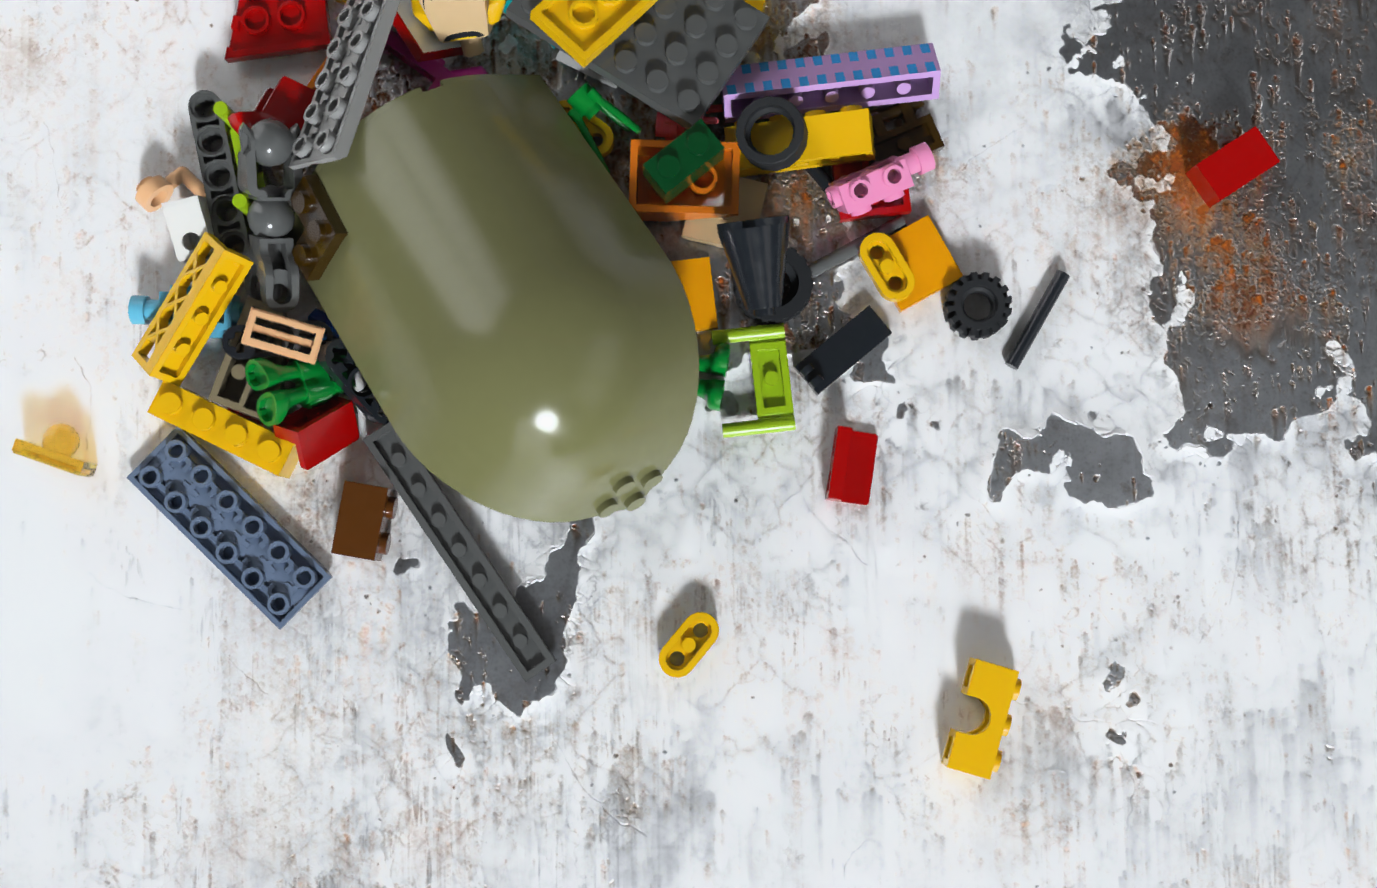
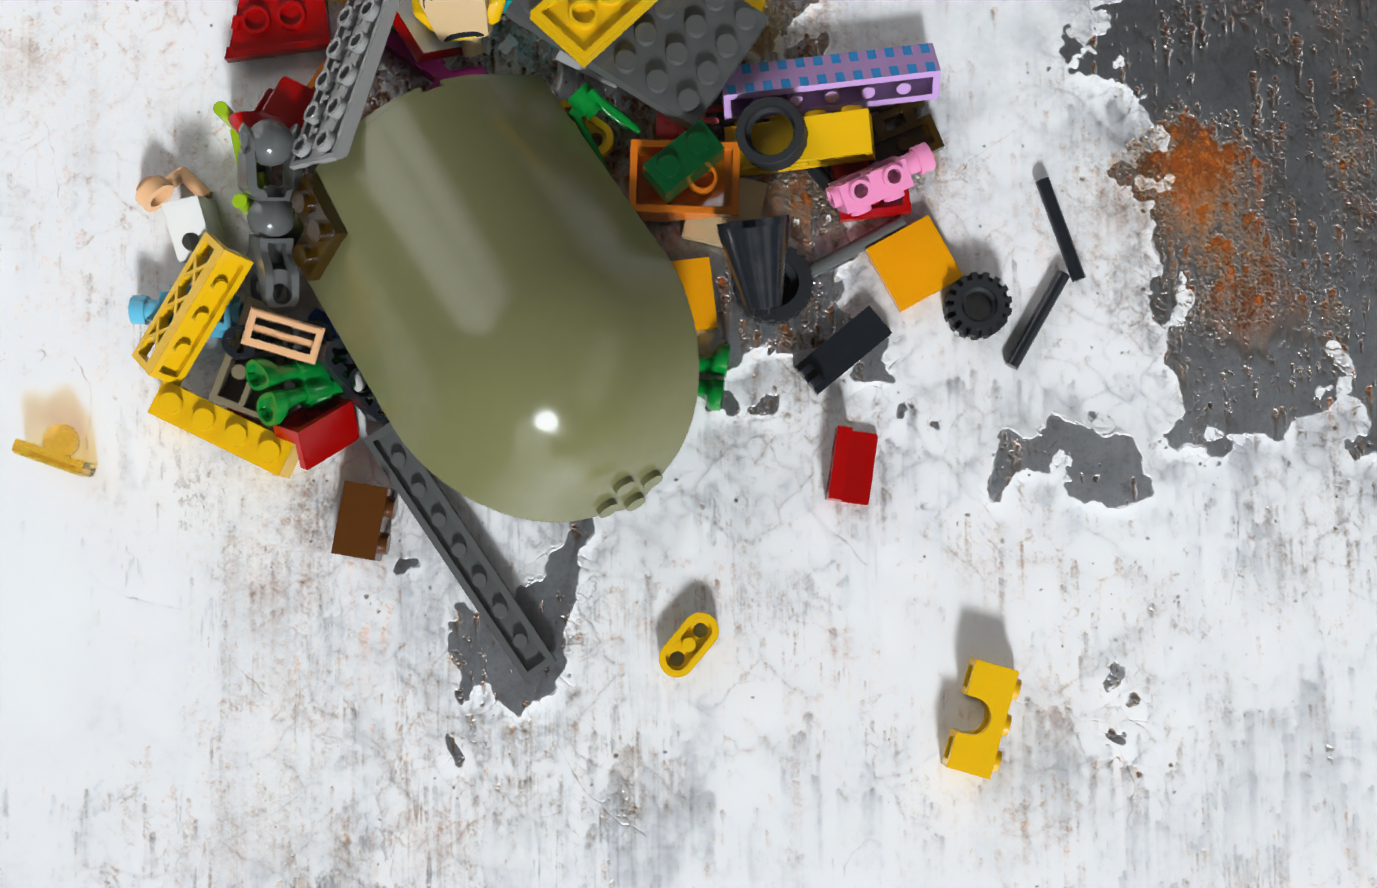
(213, 166): dark grey beam -> none
(229, 527): sand blue plate -> none
(769, 376): lime plate -> none
(888, 267): yellow plate -> none
(1060, 229): none -> black bar
(1232, 166): red panel -> none

